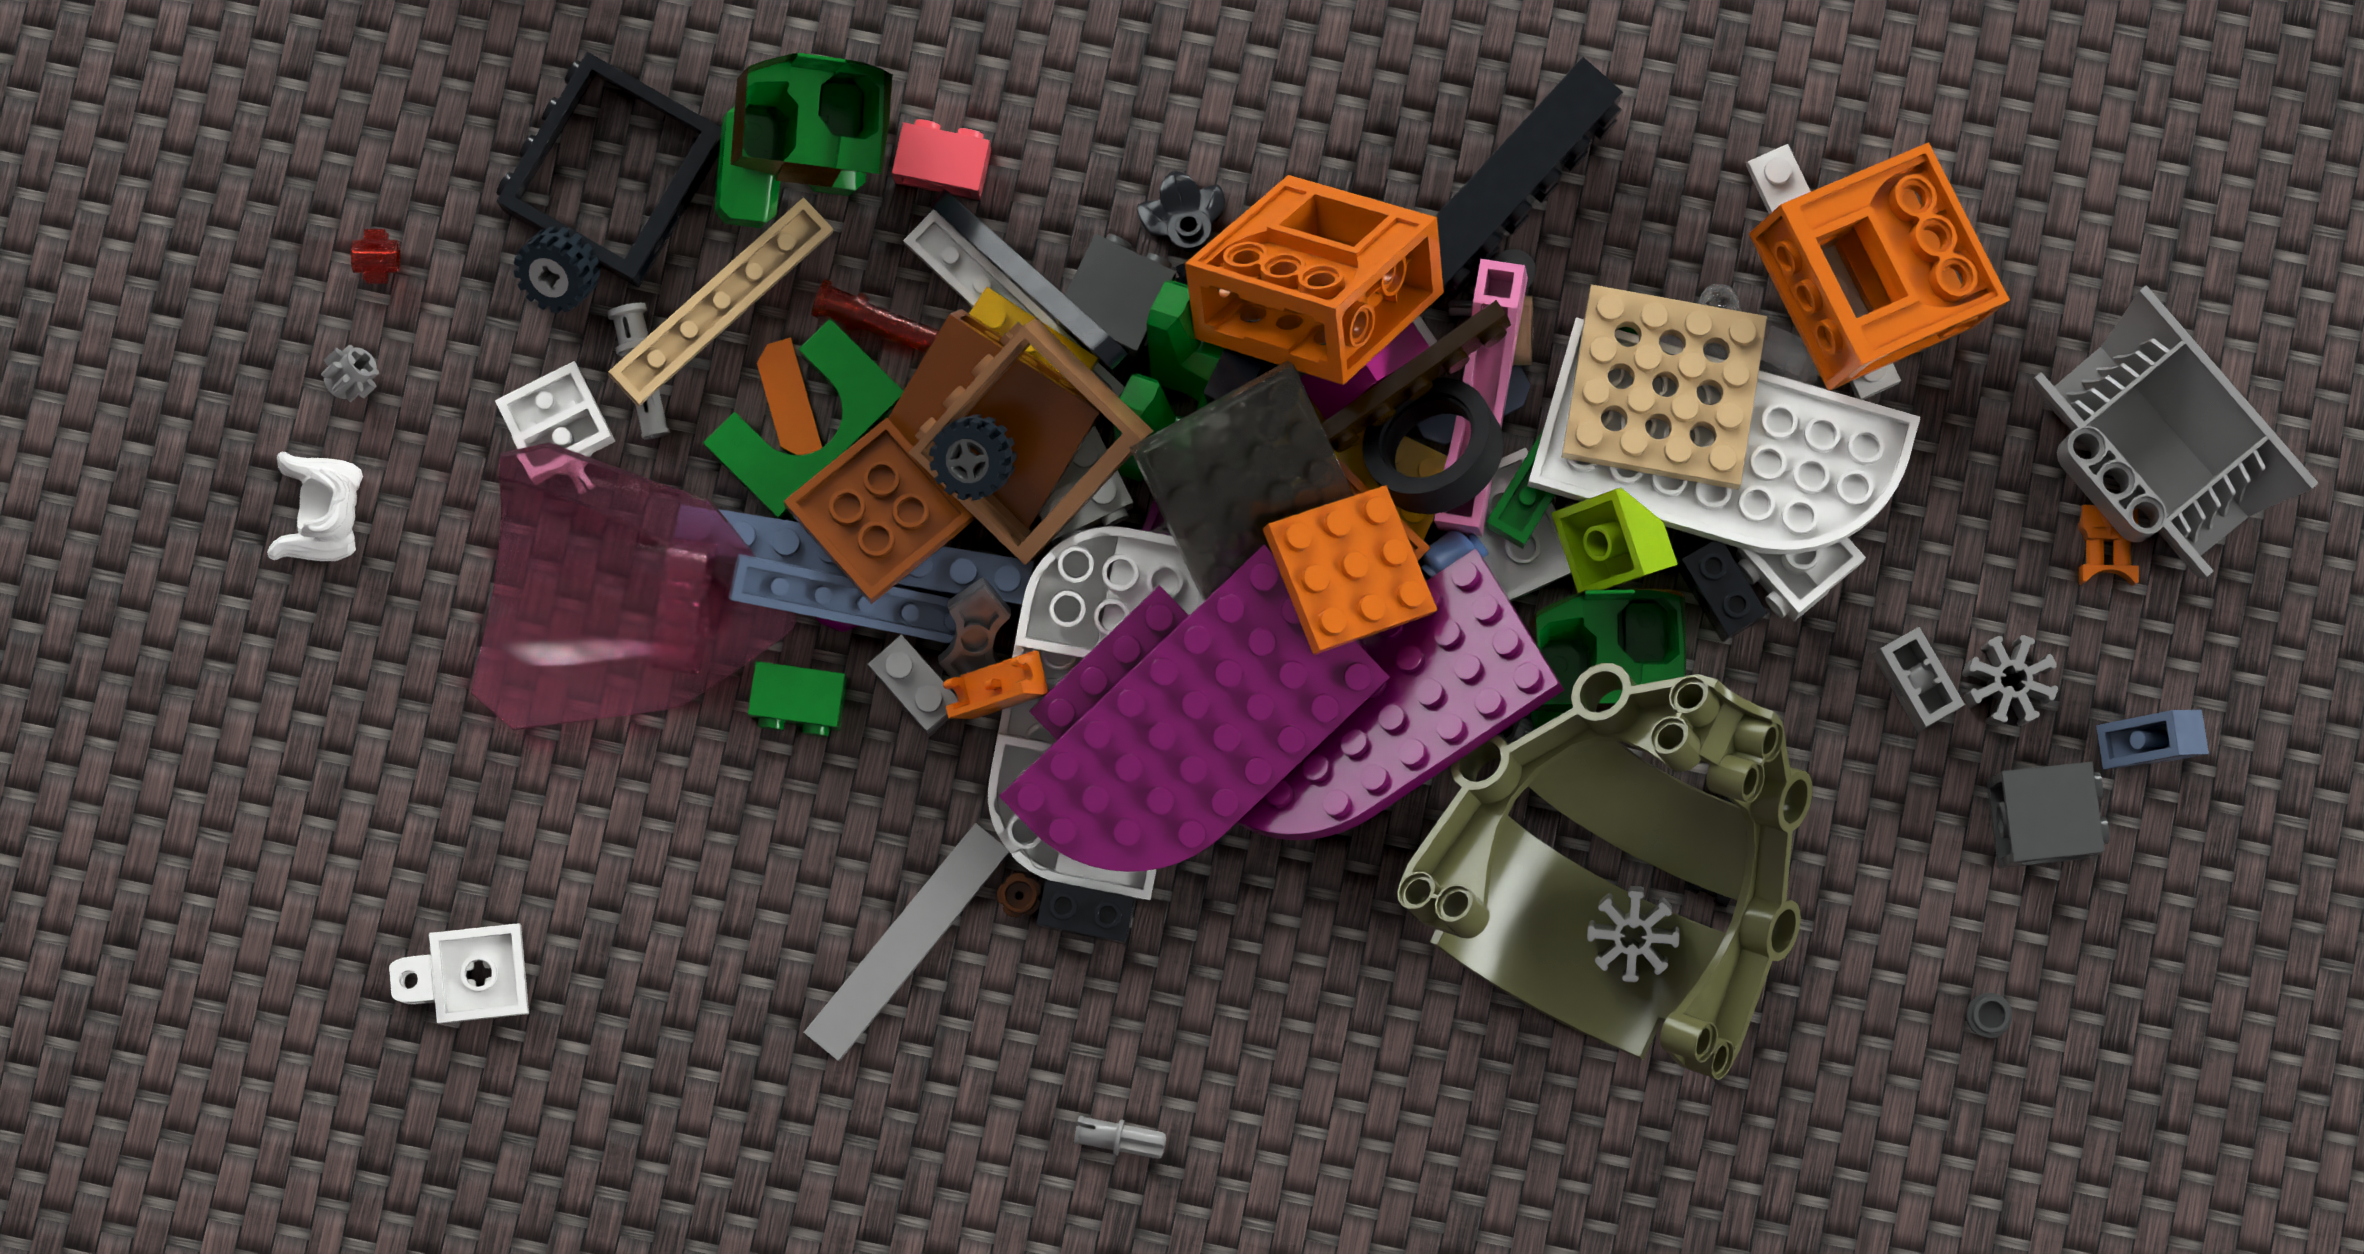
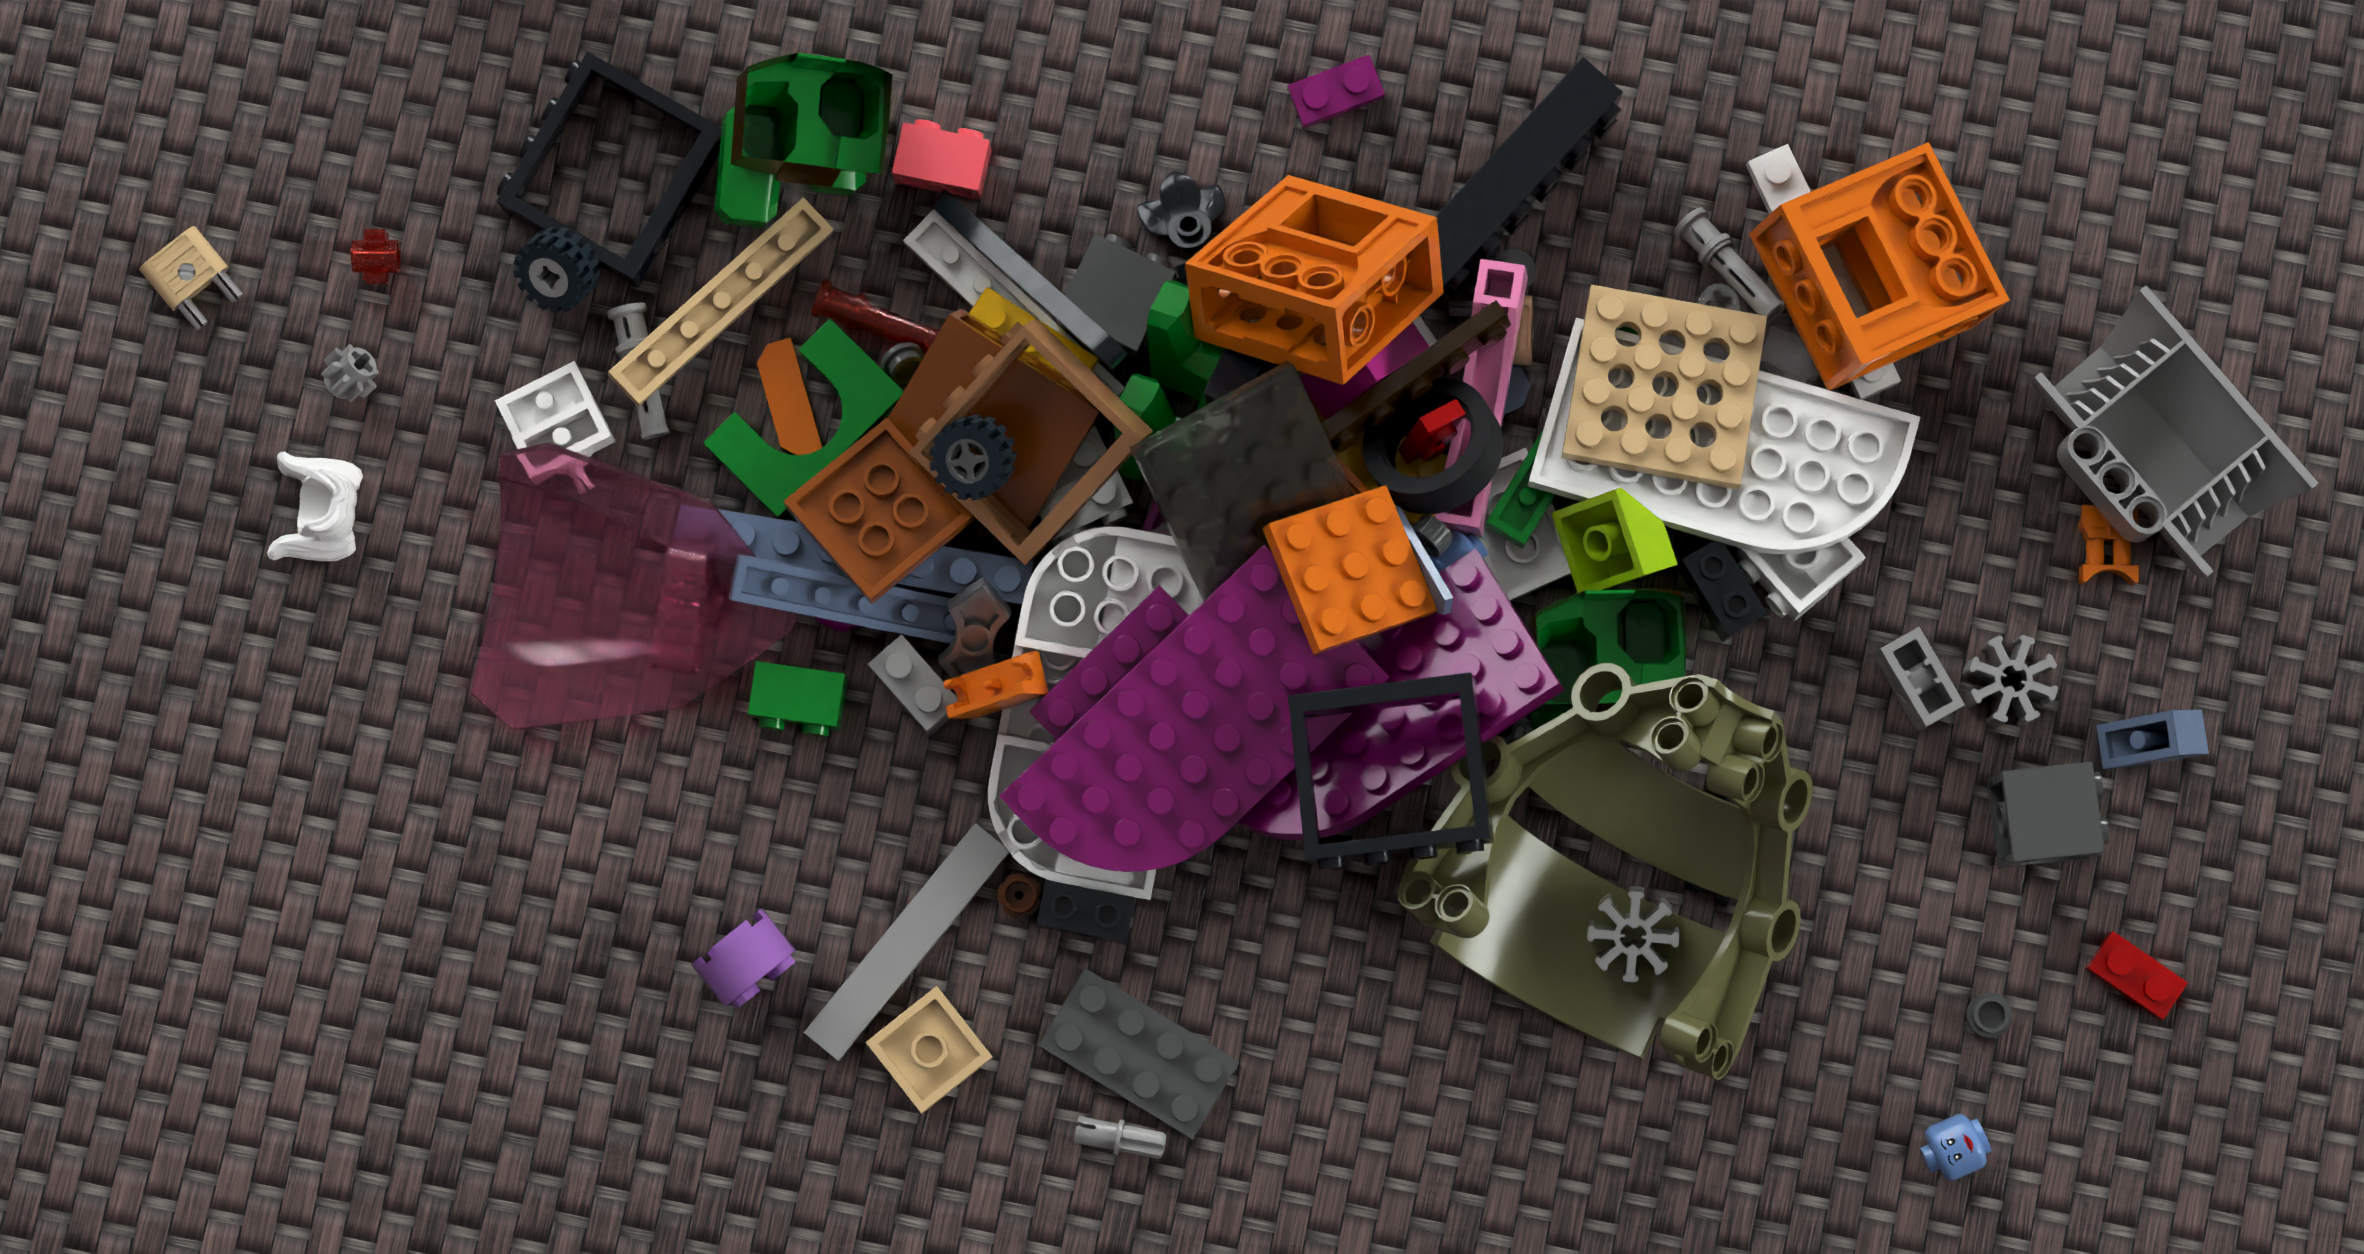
(185, 270): none -> tan piece
(444, 974): white plate -> none
(744, 959): none -> medium lavender brick
(902, 362): none -> dark grey plate
(929, 1049): none -> tan plate
(1138, 1053): none -> dark grey plate
(1336, 91): none -> magenta plate
(1382, 696): none -> black window
(1432, 432): none -> red plate
(1433, 535): none -> dark grey axle
(1440, 593): none -> sand blue piece
(1717, 252): none -> light grey pin
(1956, 1147): none -> medium blue head
(2136, 975): none -> red plate

